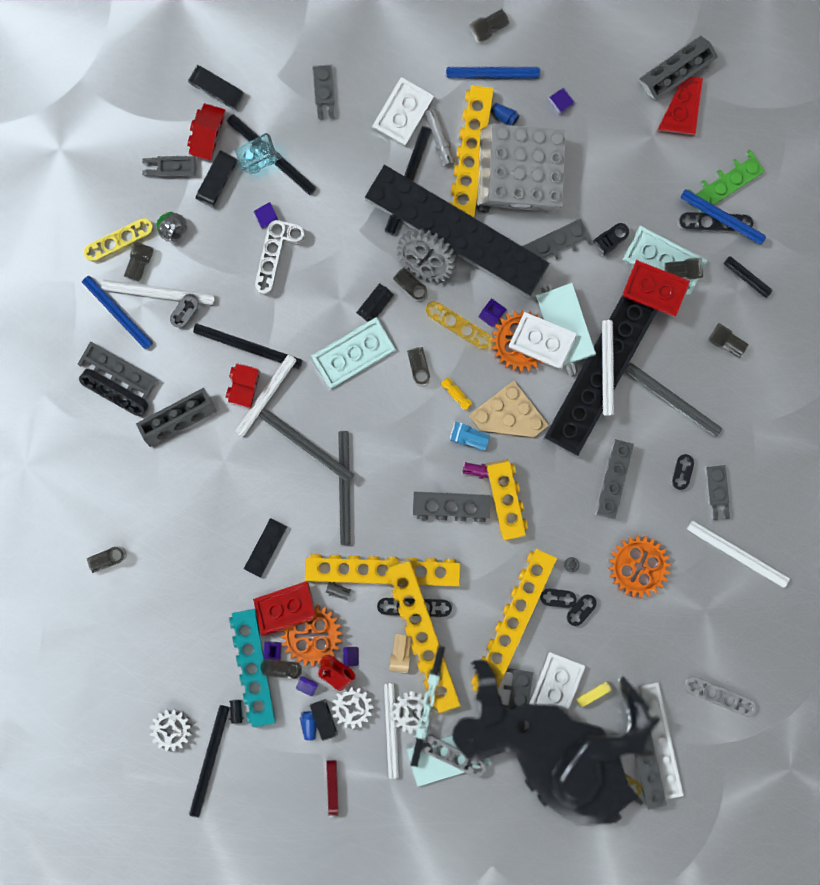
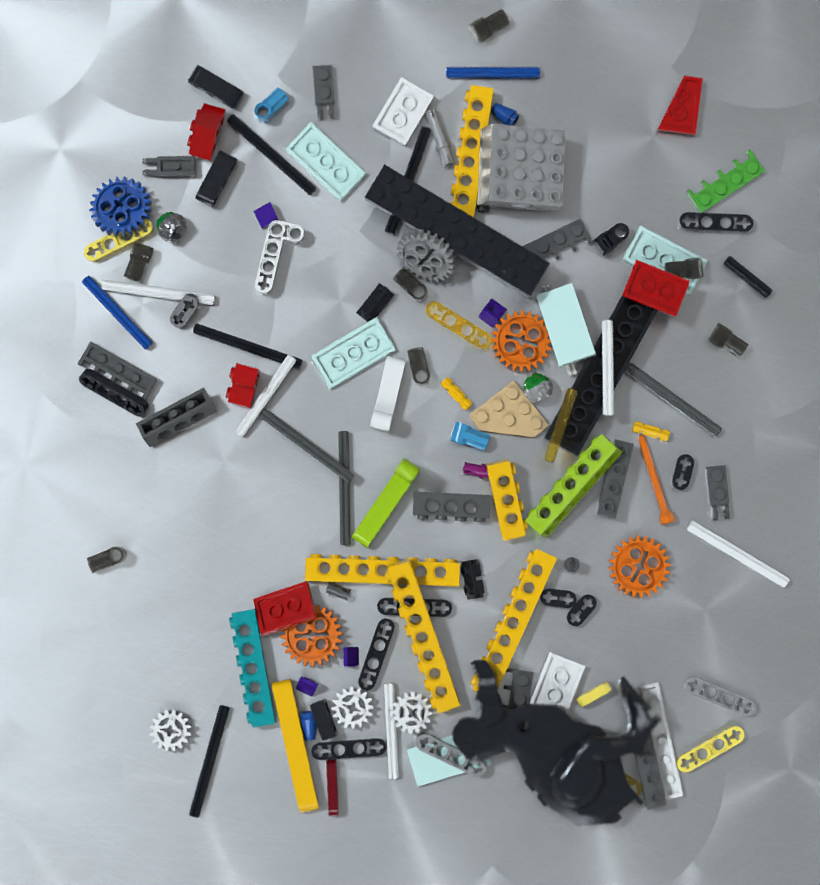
(133, 215): none -> blue gear
(235, 711): black pin -> none
(257, 154): clear light blue bracket -> none
(265, 547): black plate -> none
(271, 104): none -> dark azure piece
(272, 650): dark purple slope -> none
(280, 668): clear smoke piece -> none
(295, 746): none -> yellow beam
(325, 161): none -> light aqua tile
(336, 675): red piece -> none
(348, 745): none -> black beam
(373, 653): none -> black beam
(386, 502): none -> lime beam
(388, 394): none -> white beam
(400, 658): tan piece -> none
(421, 731): piece -> none
(472, 588): none -> black hinge
(537, 387): none -> light grey piece
(543, 340): white plate -> none
(560, 425): none -> clear yellow axle
(561, 100): dark purple slope -> none
(584, 483): none -> lime brick
(651, 431): none -> yellow axle
(666, 515): none -> orange piece
(678, 68): dark grey brick -> none
(711, 751): none -> light yellow beam
(723, 216): blue axle -> none

